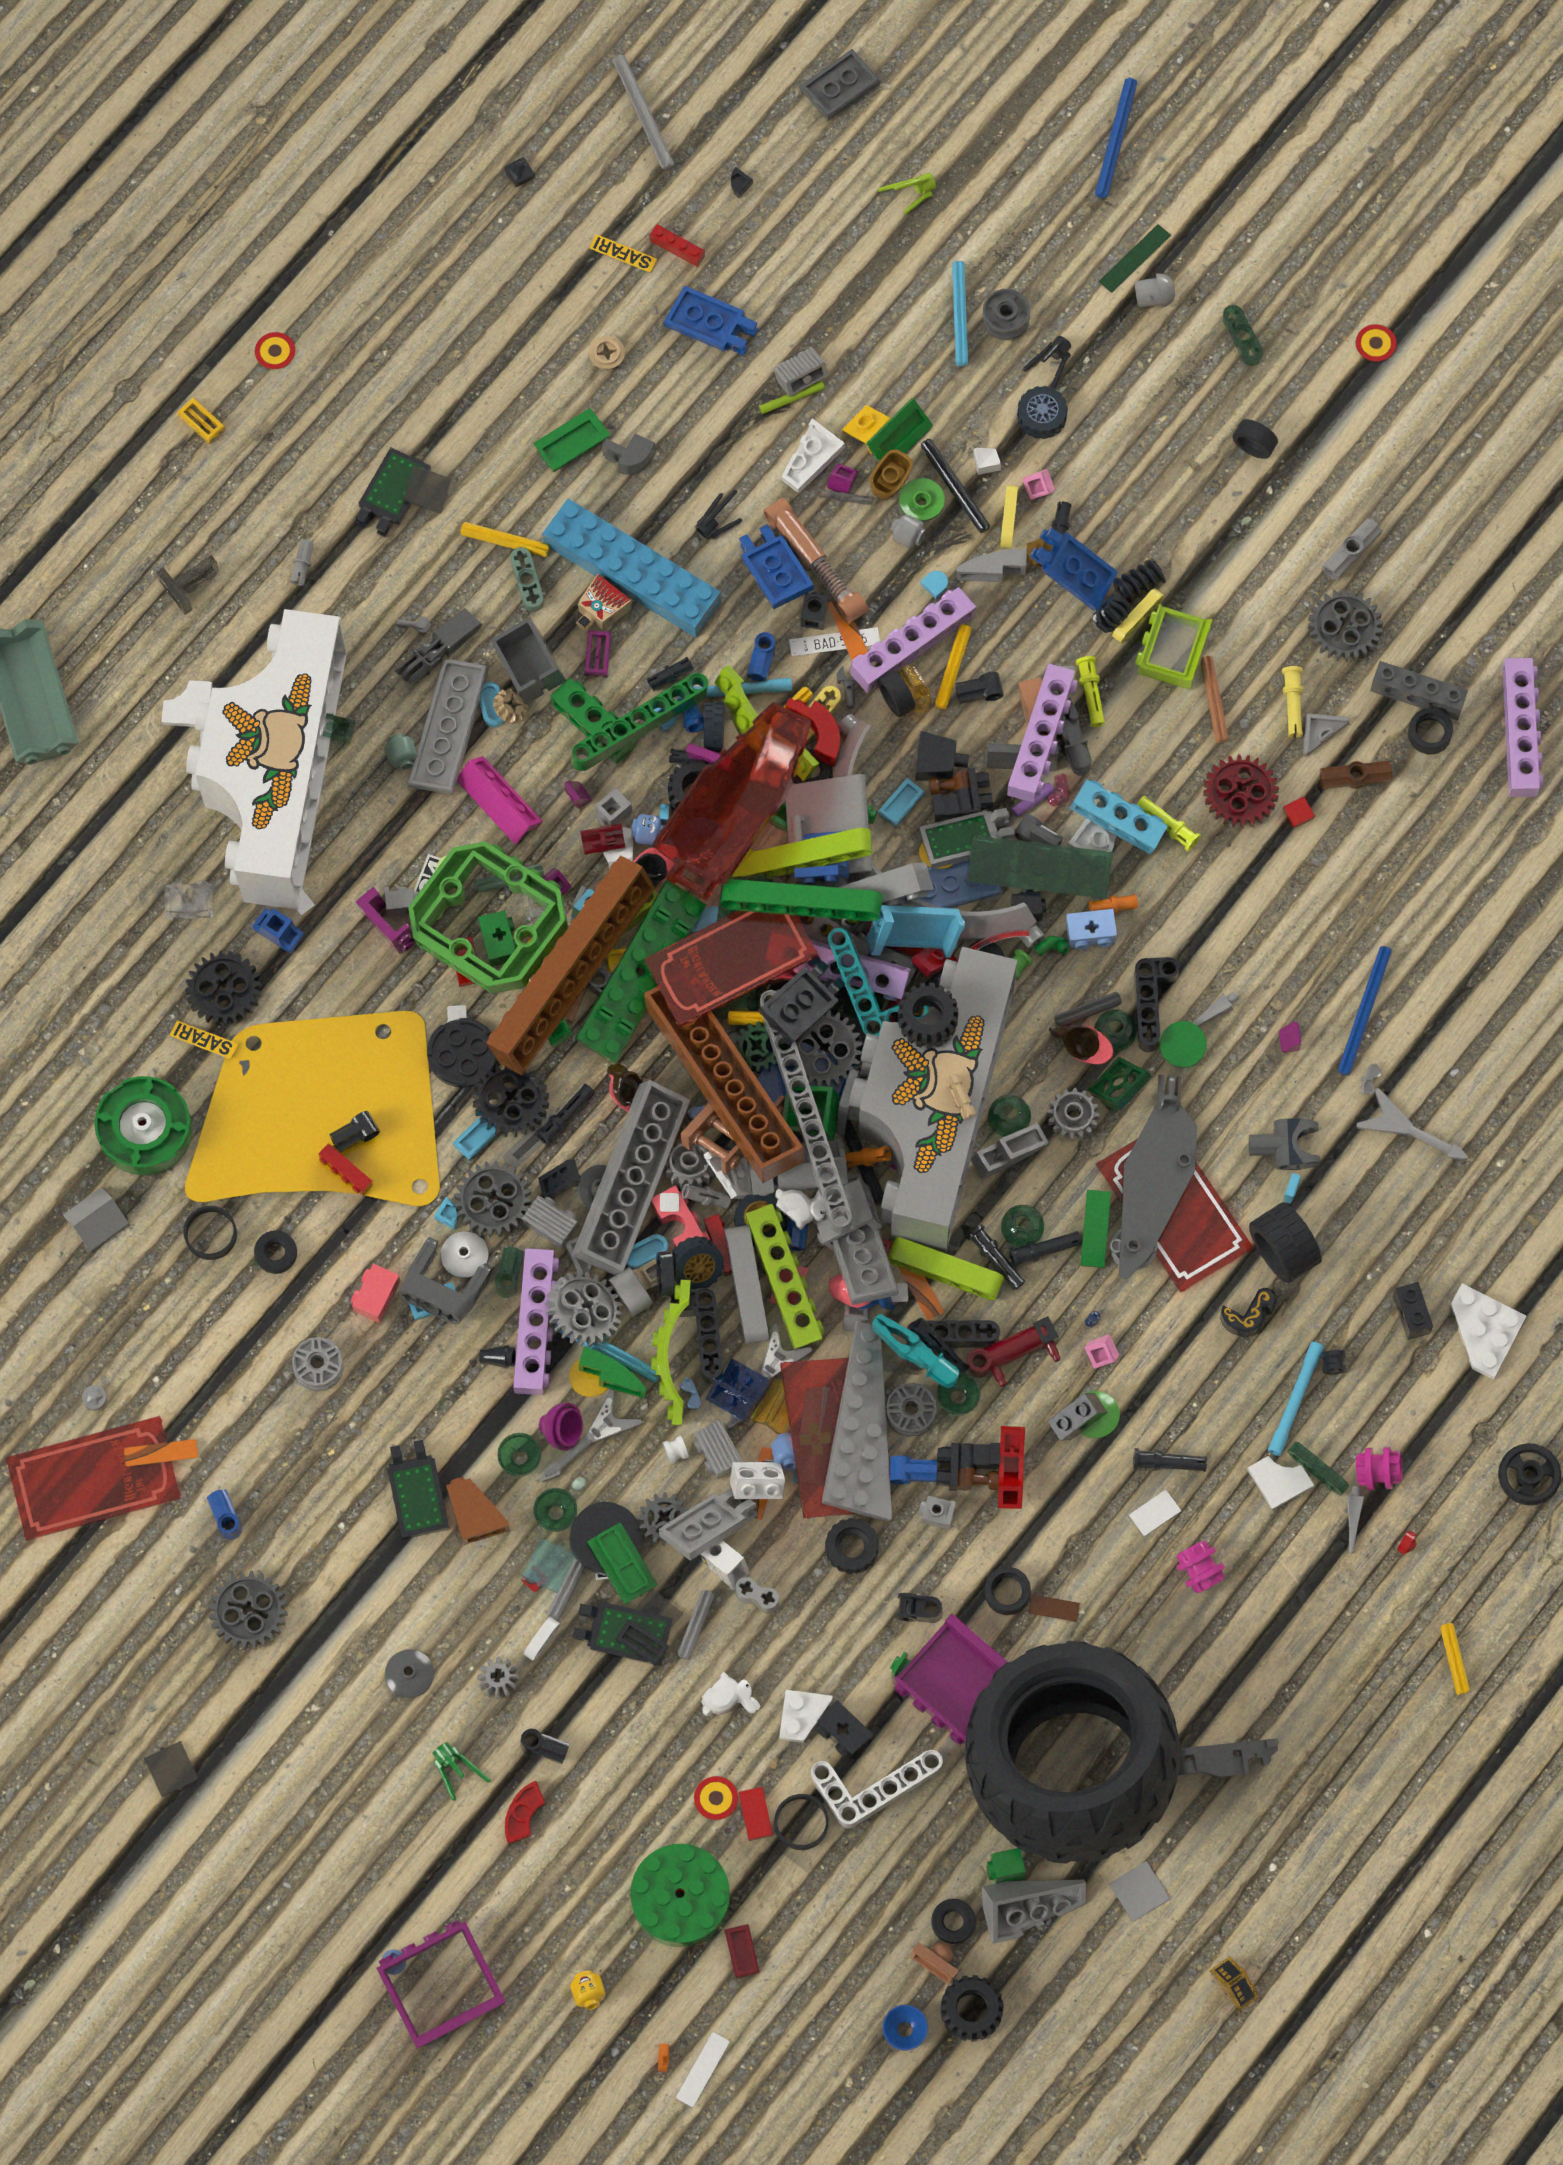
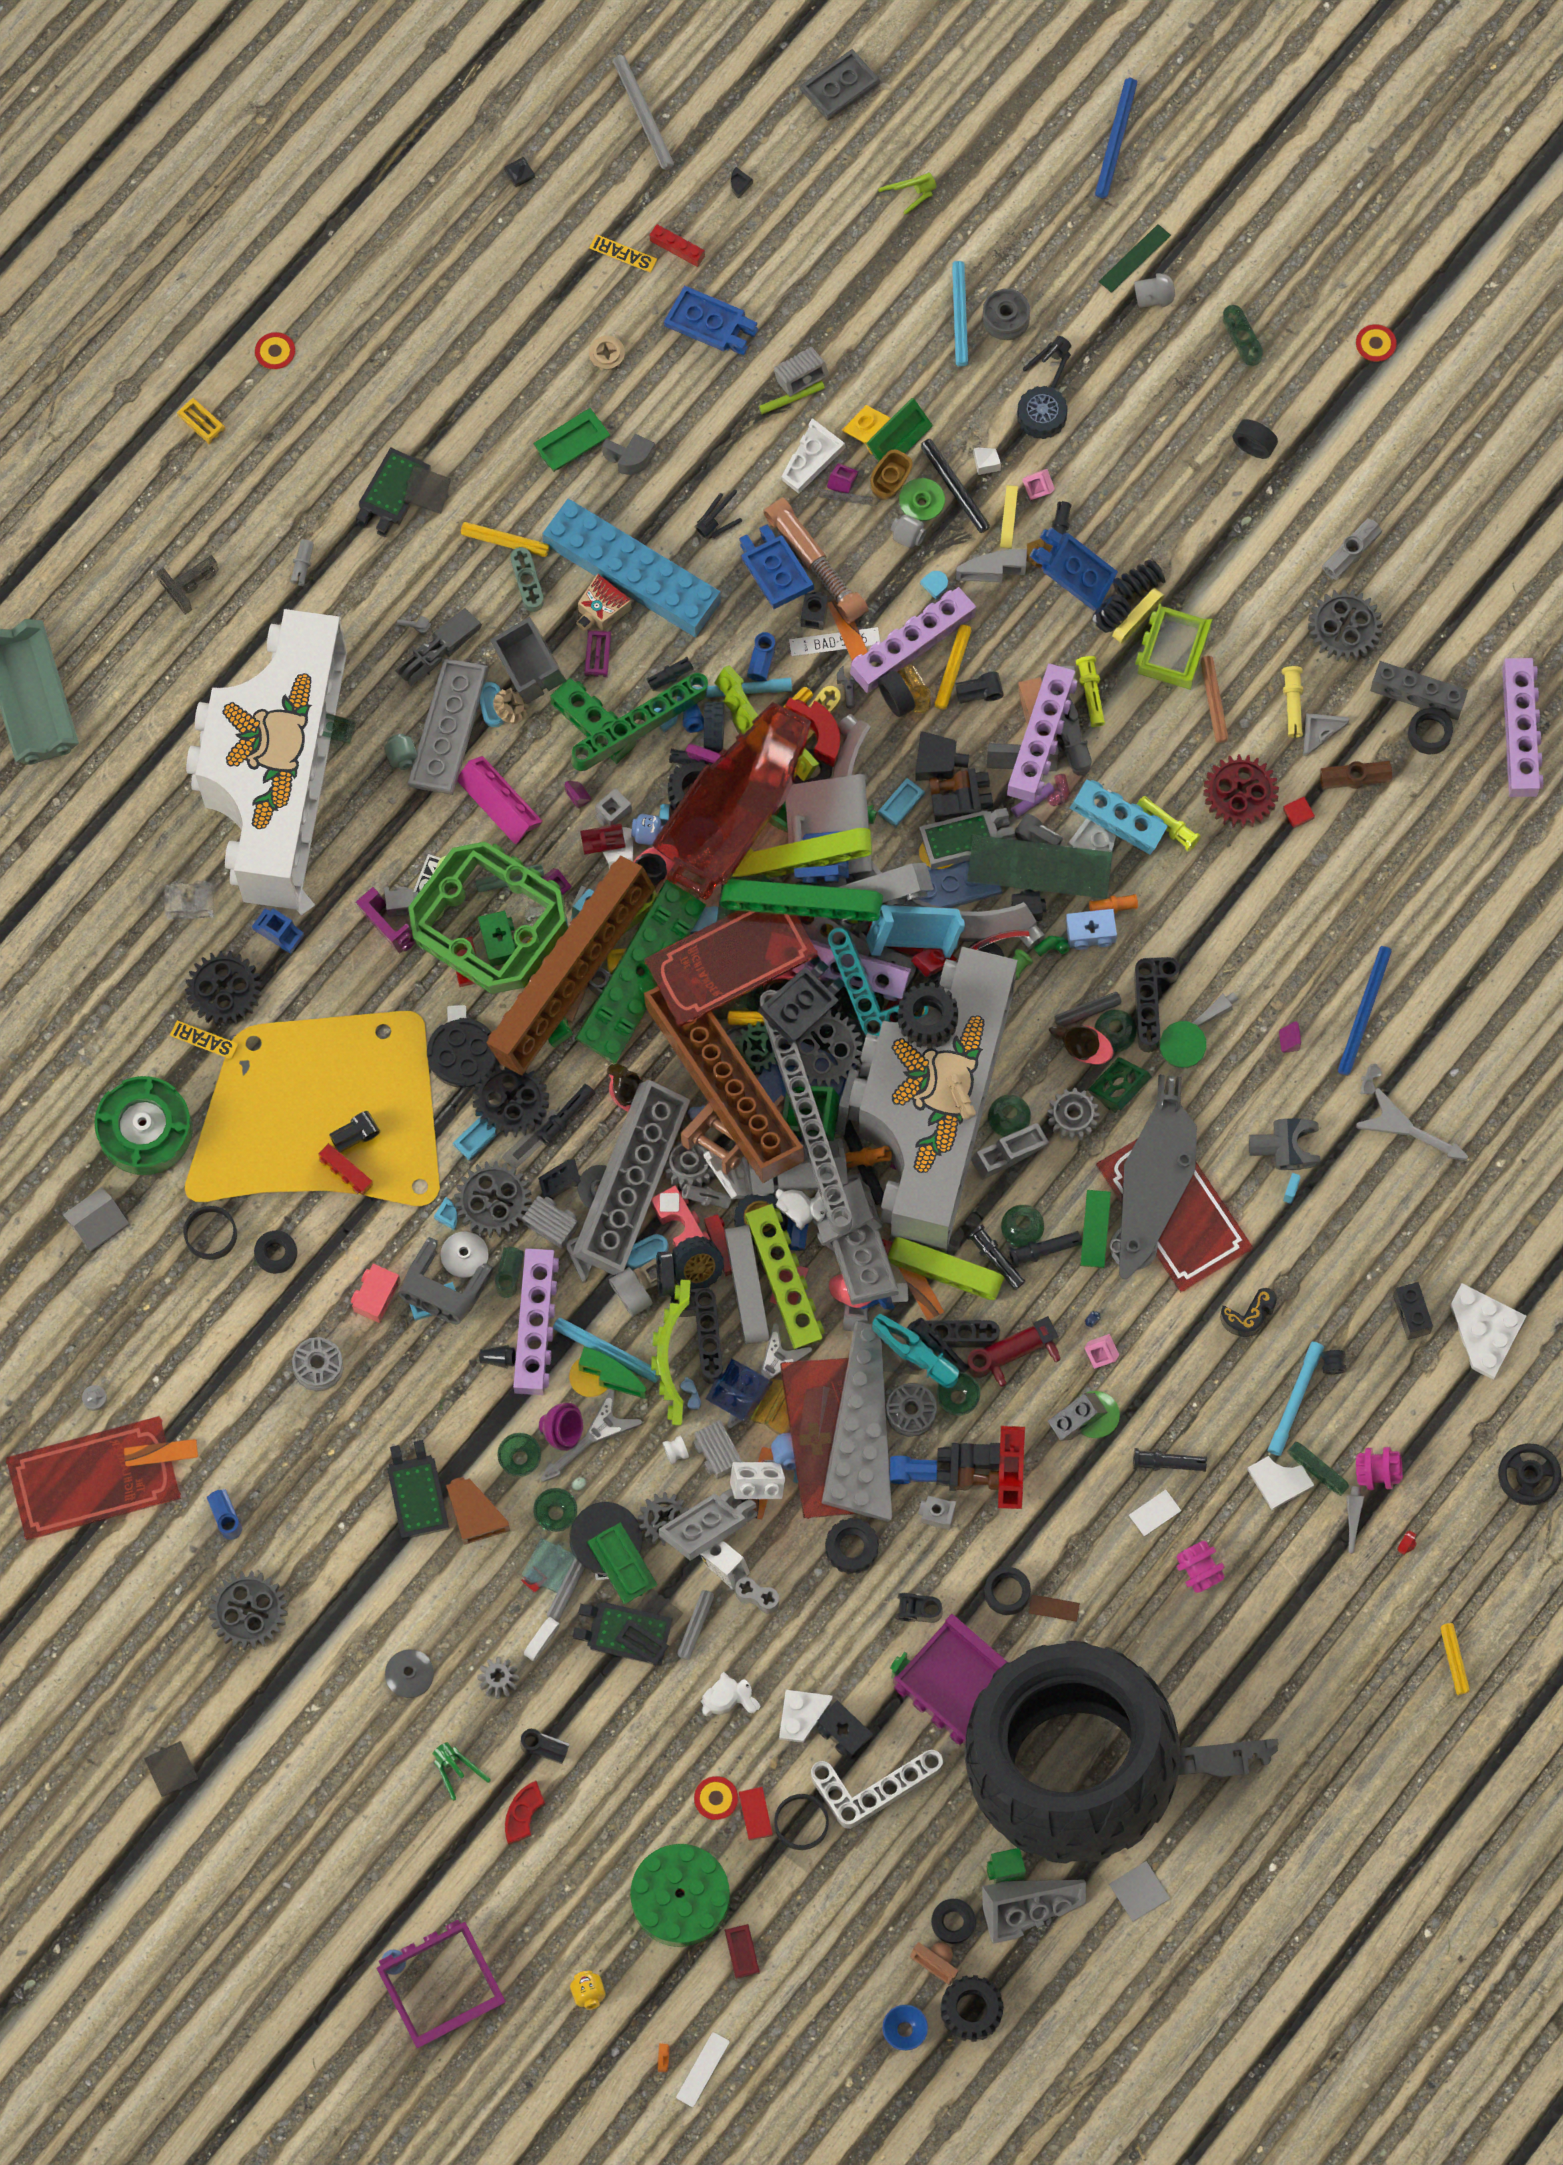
(182, 709): white tile -> none
(584, 1308): light grey gear -> none
(1234, 1983): slope -> none
(1285, 1242): black tyre -> none

